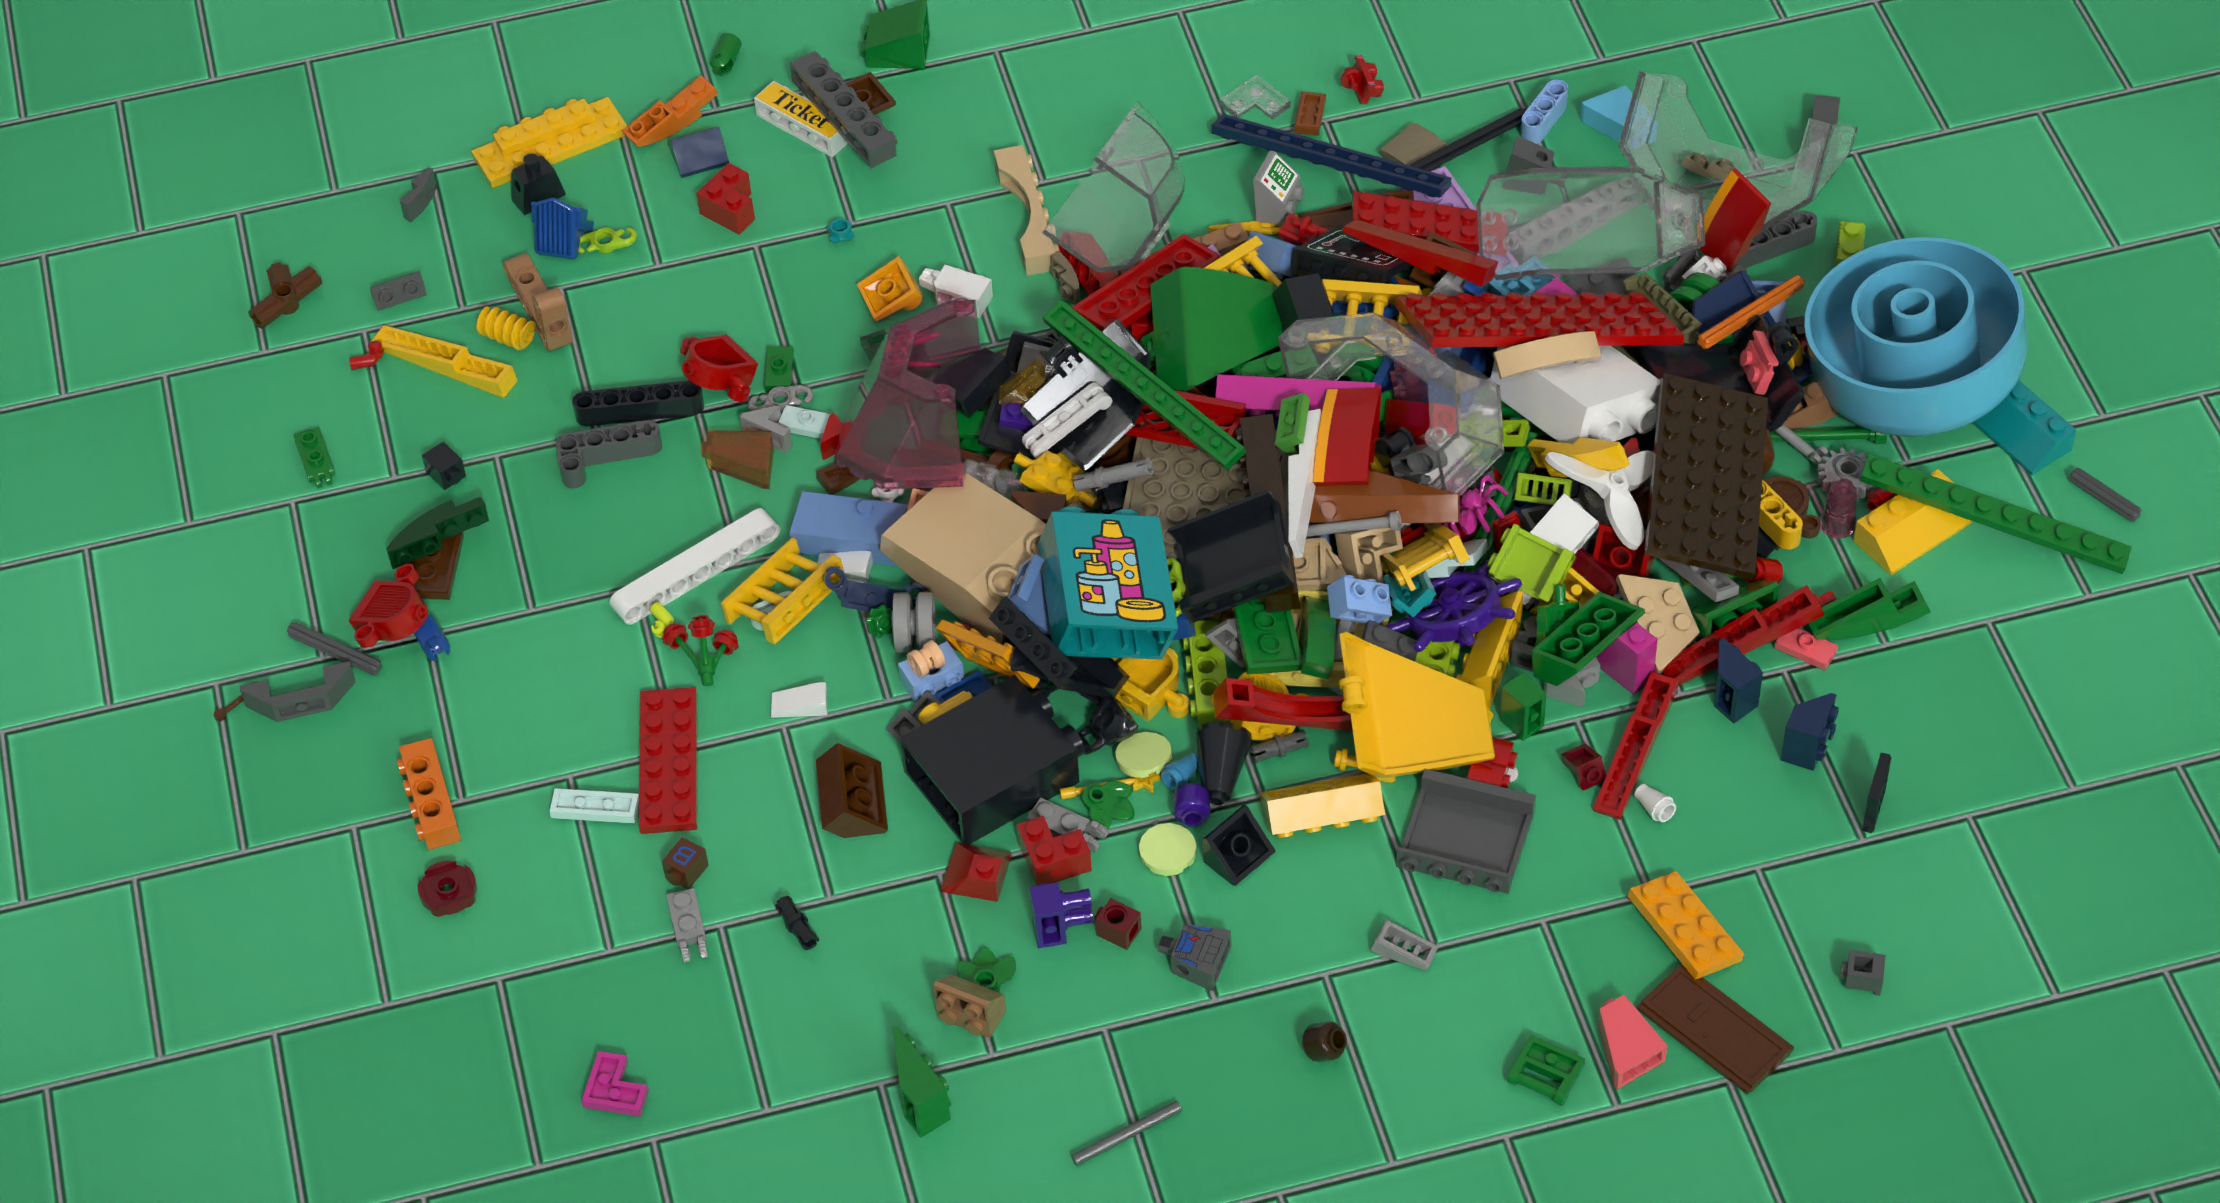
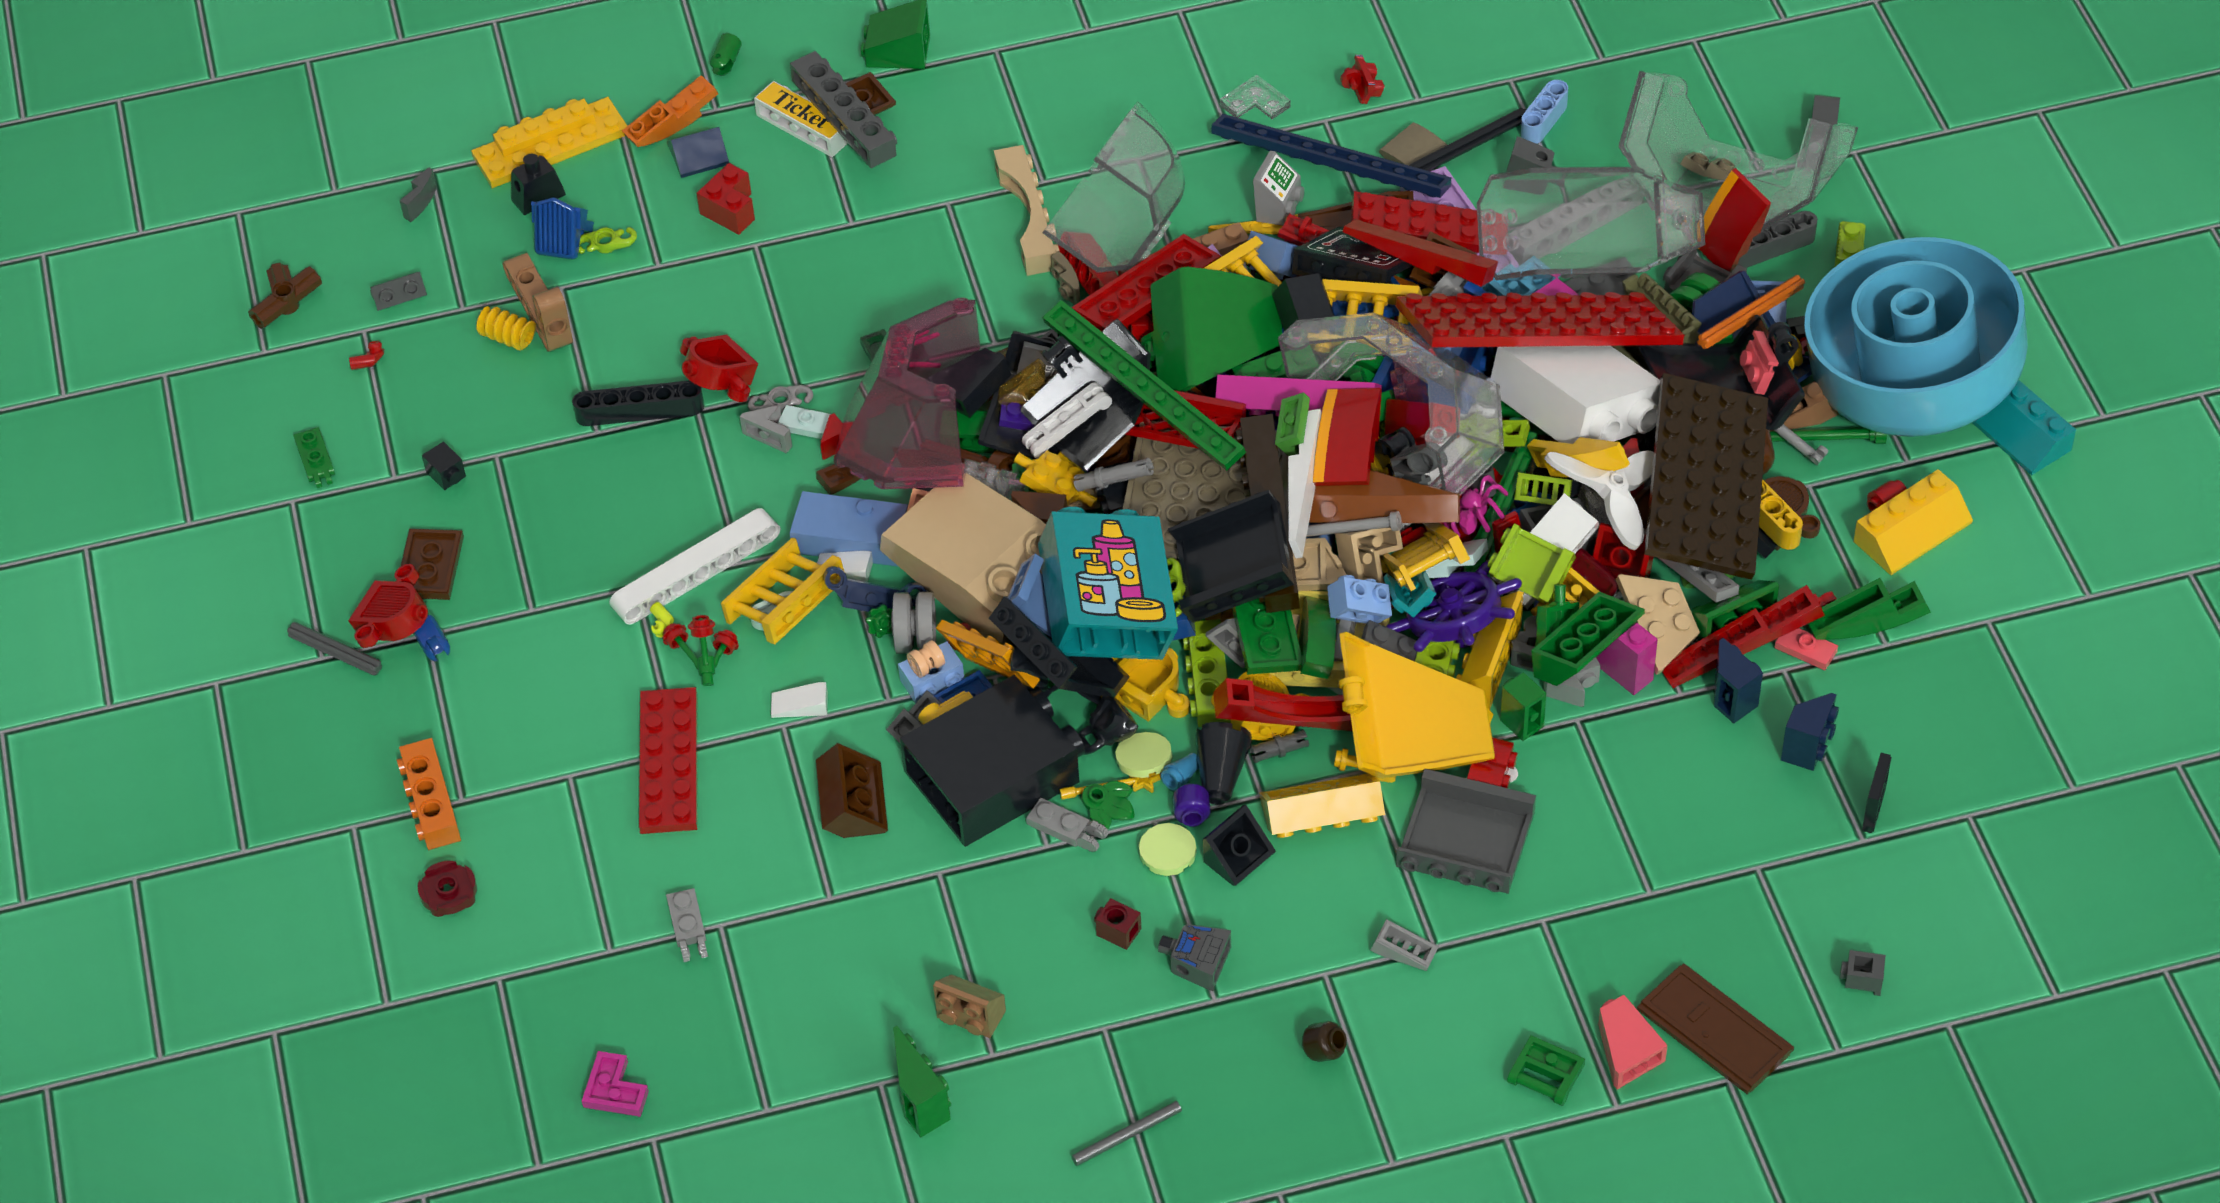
(219, 714): reddish brown hinge -> none
(304, 702): dark grey slope -> none
(425, 533): dark green slope -> none
(448, 360): yellow slope -> none
(594, 805): light aqua plate -> none
(604, 446): dark grey beam -> none
(685, 863): reddish brown brick -> none
(741, 455): clear orange slope -> none
(779, 367): green plate -> none
(796, 923): black pin -> none
(840, 230): teal plate -> none
(887, 495): white plate -> none
(890, 289): light orange slope -> none
(956, 283): white hinge -> none
(976, 872): red slope -> none
(987, 970): green plate -> none
(1050, 857): red brick -> none
(1057, 911): dark purple brick -> none
(1310, 113): dark orange plate -> none
(1546, 353): tan slope -> none
(1586, 765): dark red bracket -> none
(1607, 112): medium azure slope -> none
(1636, 745): red slope -> none
(1658, 805): white cone -> none
(1685, 925): light orange plate -> none
(1709, 266): white bracket -> none
(1767, 570): red brick -> none
(1839, 512): clear pink plant -> none
(1845, 466): light grey gear -> none
(1995, 513): green plate -> none
(2105, 494): dark grey axle -> none

